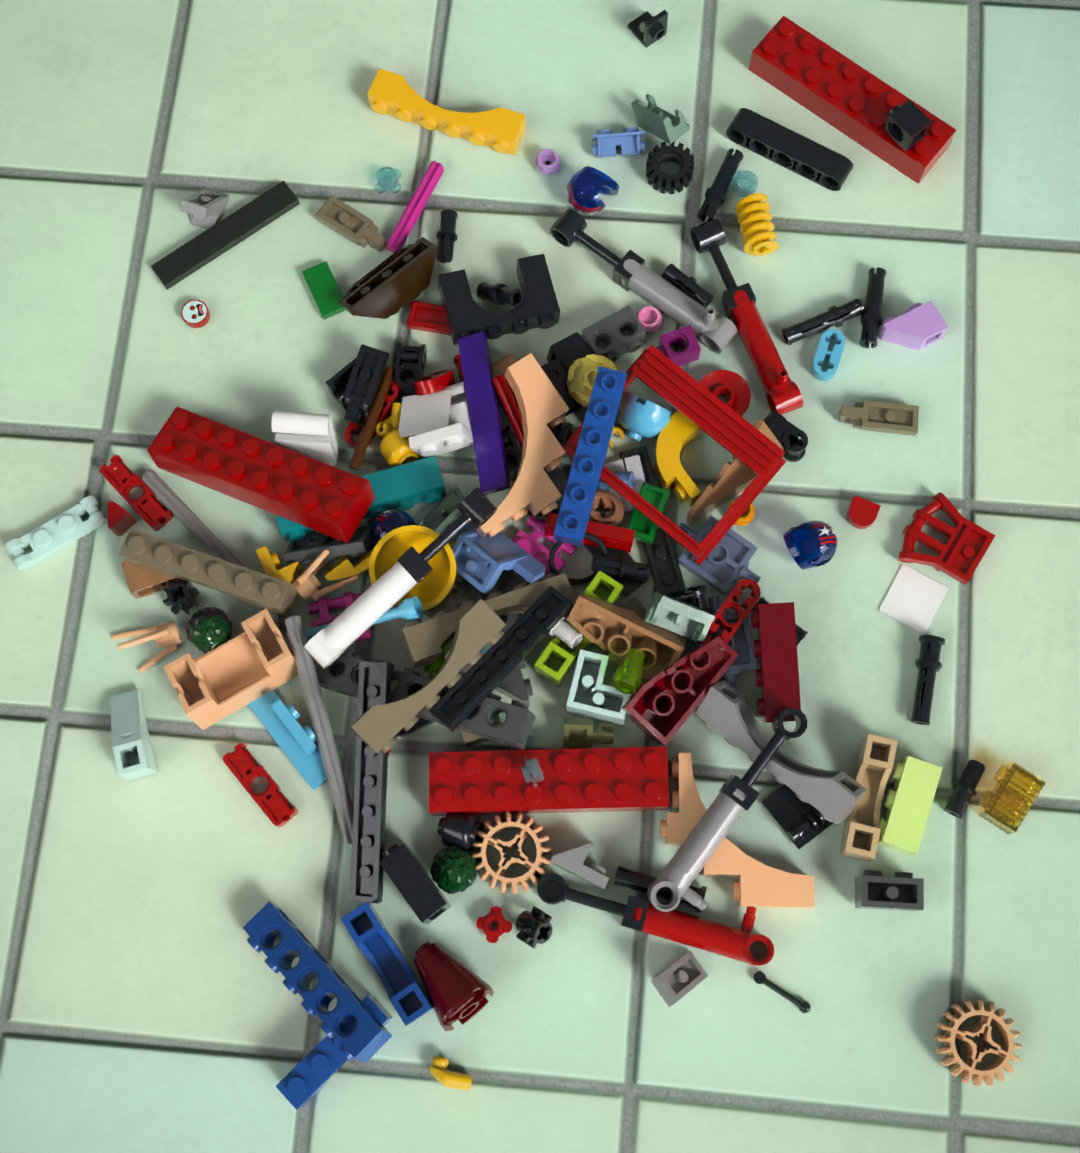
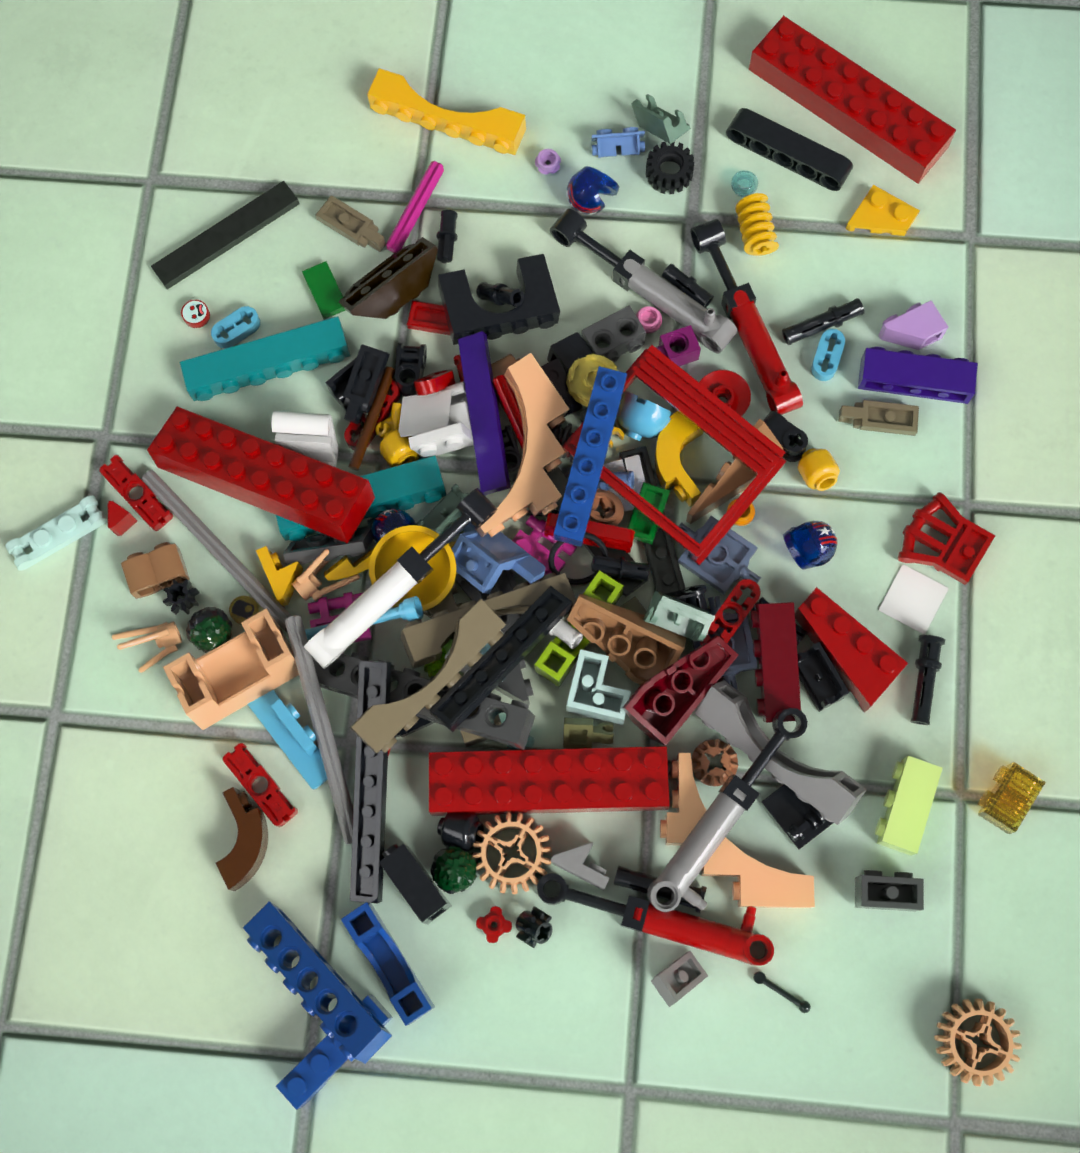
(130, 736): light aqua slope -> none
(205, 207): light grey slope -> none
(226, 577): dark tan arch -> none
(235, 327): none -> medium azure beam
(243, 608): none -> tile
(251, 841): none -> reddish brown arch
(265, 359): none -> teal brick
(388, 173): clear light blue plate -> none
(447, 1077): yellow arm -> none
(450, 985): dark red cone -> none
(532, 771): clear light blue plate -> none
(629, 674): clear neon green cone -> none
(654, 27): black bracket -> none
(700, 763): none -> nougat gear
(716, 194): black pin -> none
(818, 469): none -> yellow head
(820, 677): none -> black hinge
(855, 652): none -> red wedge
(862, 512): red tile -> none
(871, 318): black pin -> none
(872, 772): tan arch -> none
(883, 214): none -> yellow wing
(907, 125): black brick -> none
(917, 375): none -> dark purple brick
(965, 788): black axle -> none

